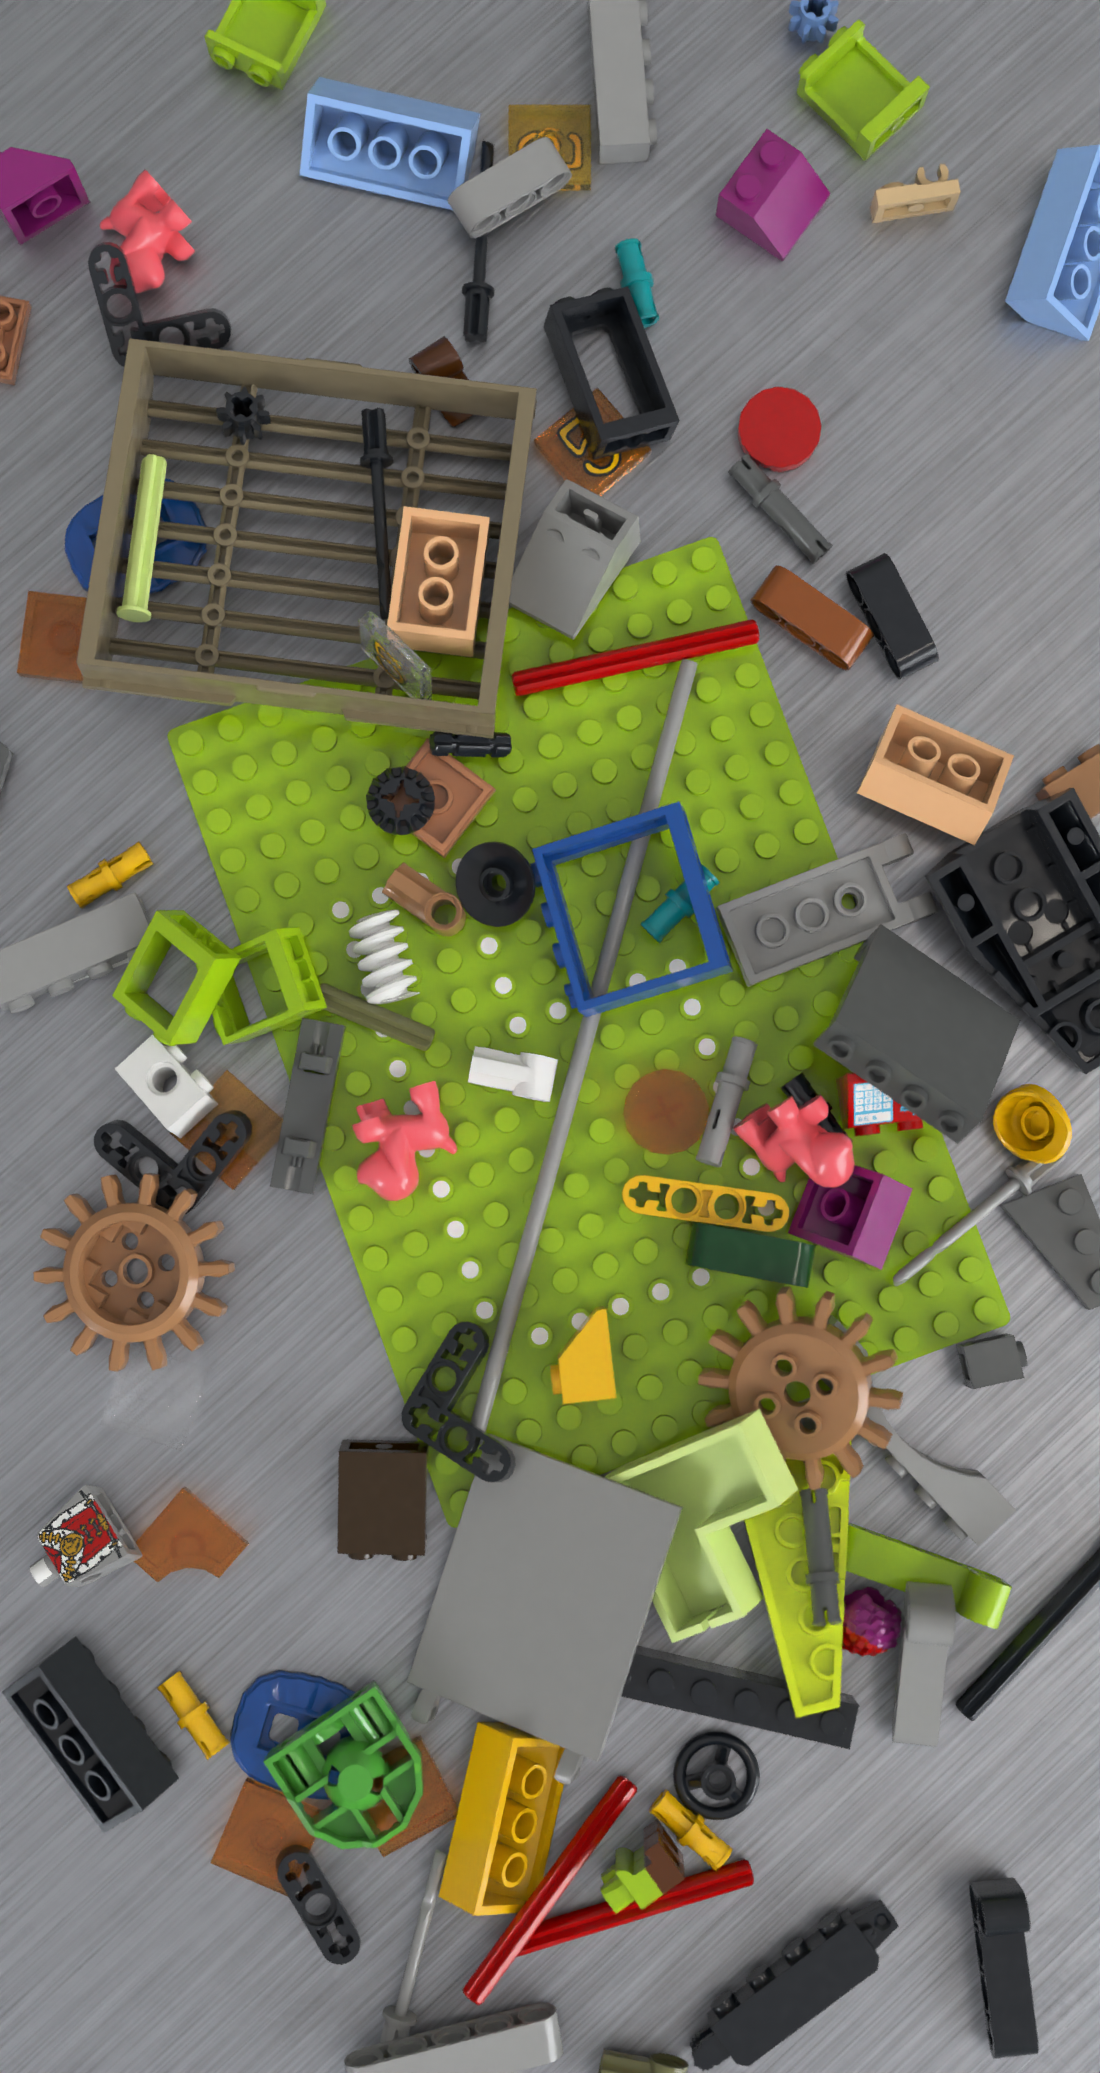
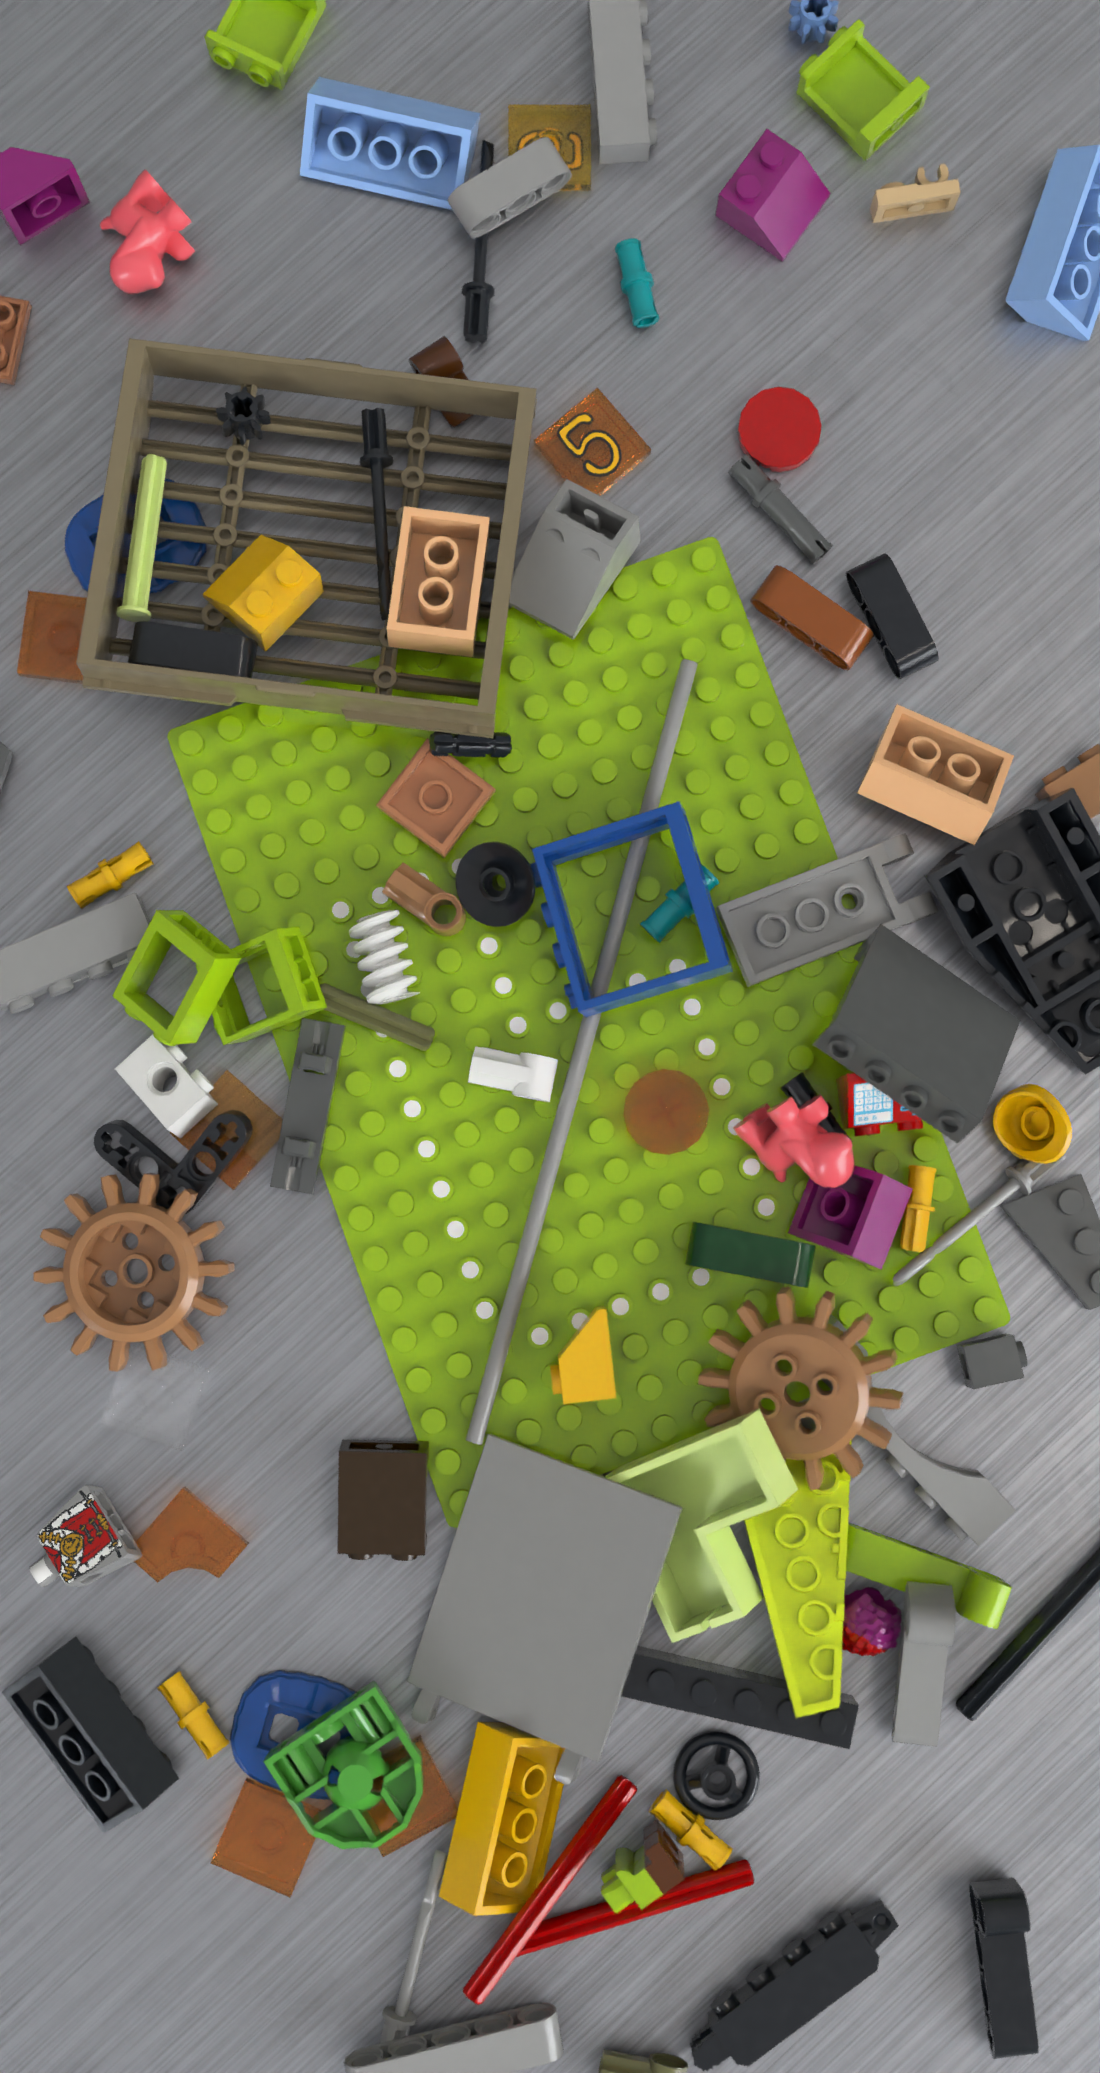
(150, 330): black beam -> none
(192, 649): none -> black beam
(265, 590): none -> yellow slope
(313, 1922): black beam -> none
(393, 1166): coral animal -> none
(394, 657): clear tile -> none
(413, 815): black gear -> none
(442, 1403): black beam -> none
(619, 317): black piece -> none
(635, 657): red axle -> none
(704, 1207): yellow beam -> none
(726, 1101): light grey pin -> none
(820, 1557): dark grey pin -> none
(918, 1208): none -> yellow axle

